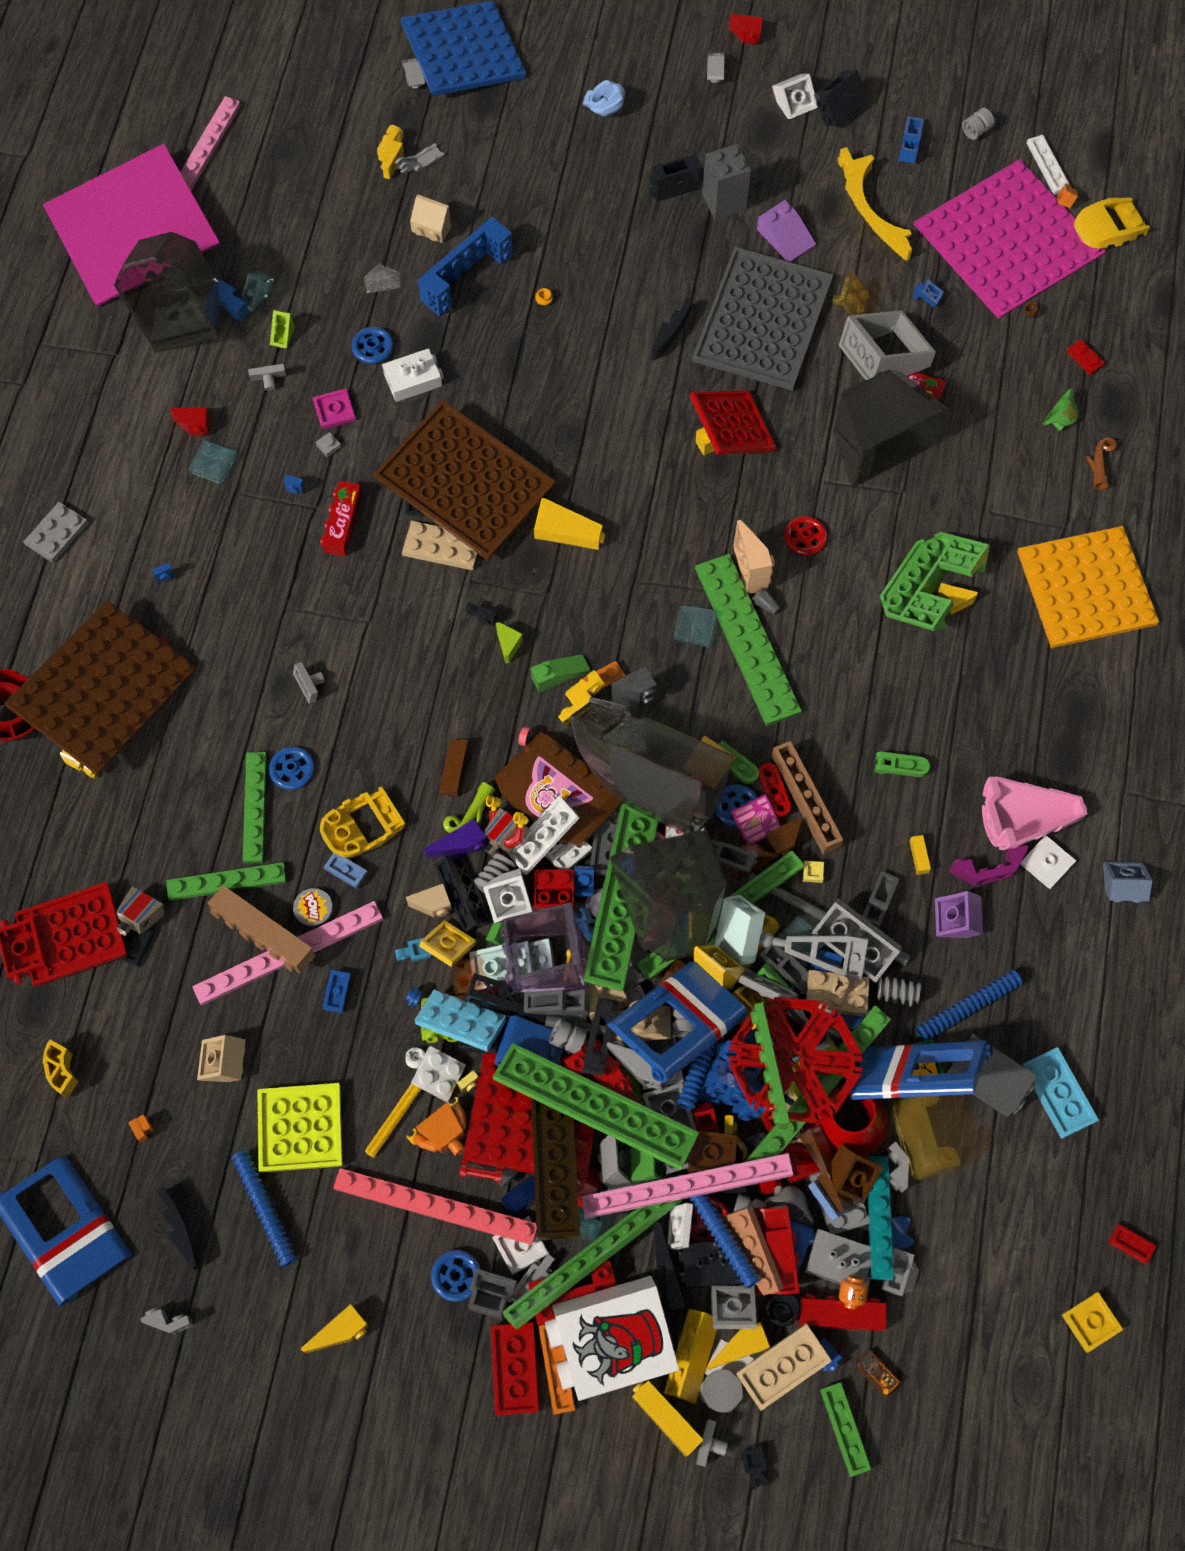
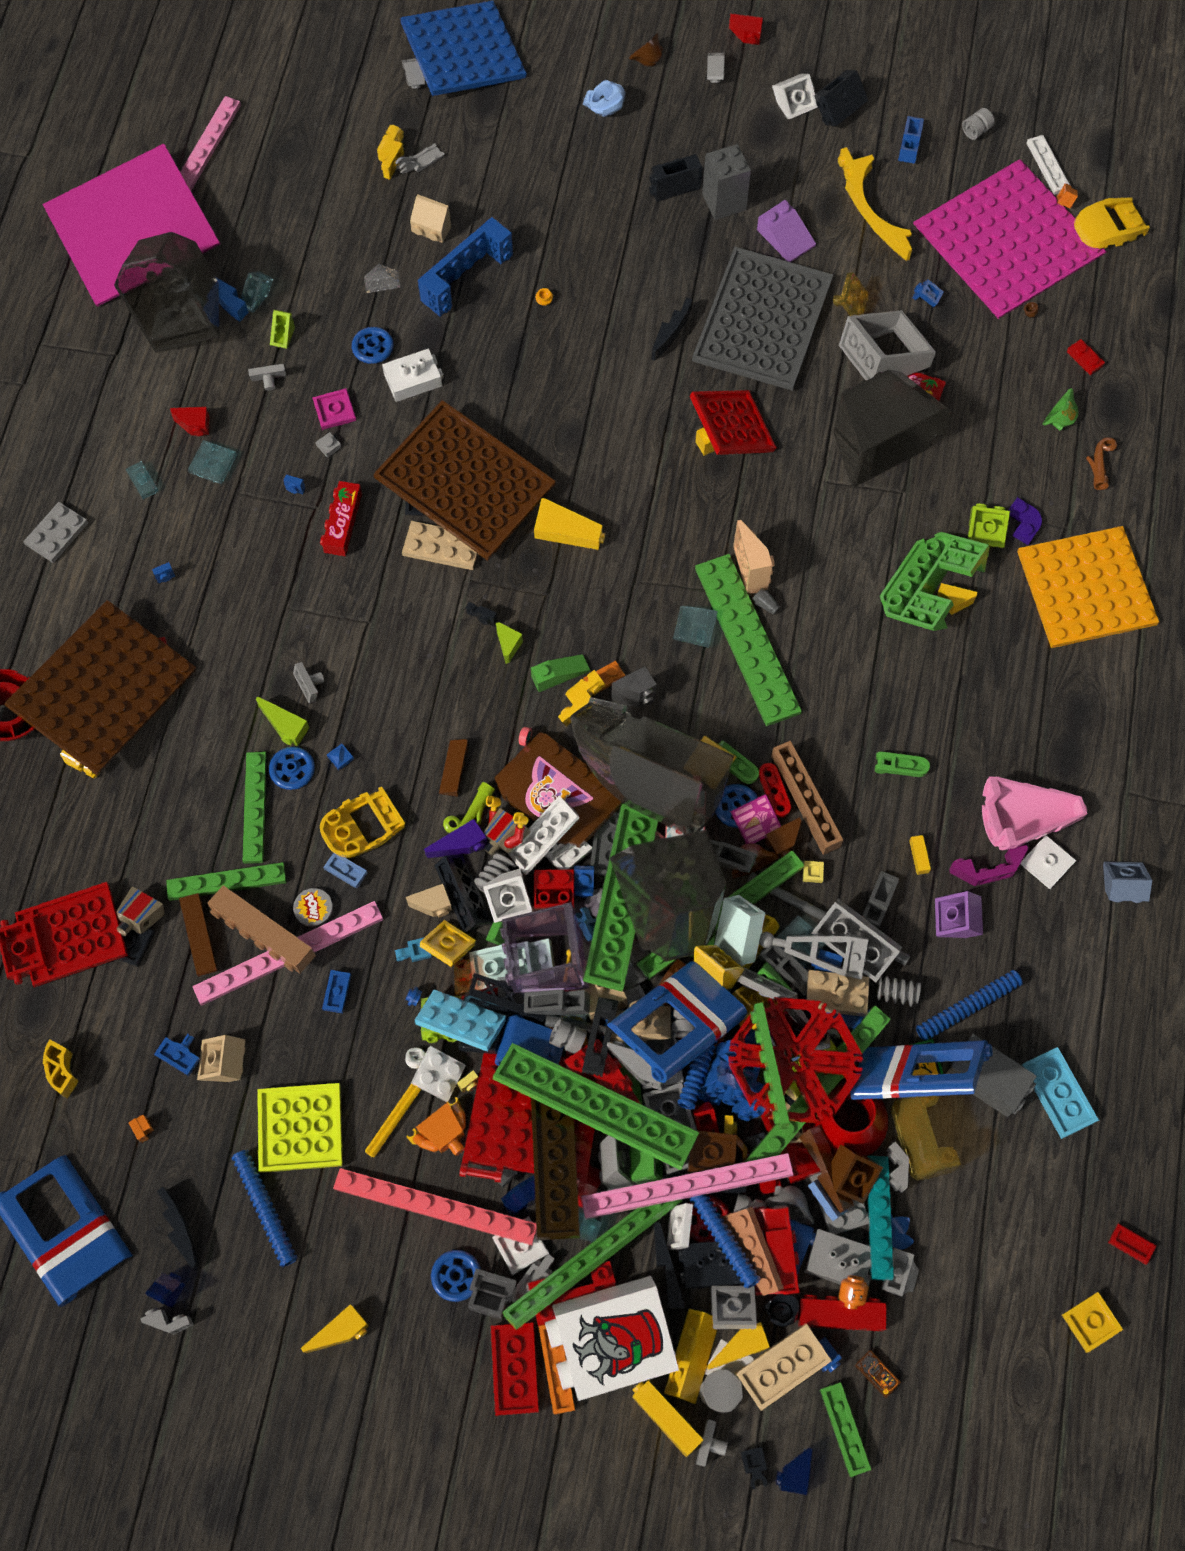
(142, 480): none -> clear light blue plate
(166, 1289): none -> clear blue slope
(178, 1054): none -> blue plate
(198, 934): none -> reddish brown slope
(288, 726): none -> lime slope
(340, 757): none -> blue tile
(649, 53): none -> reddish brown hat
(793, 526): red plate -> none
(795, 1474): none -> clear blue slope
(988, 525): none -> lime plate
(1029, 519): none -> dark purple plate

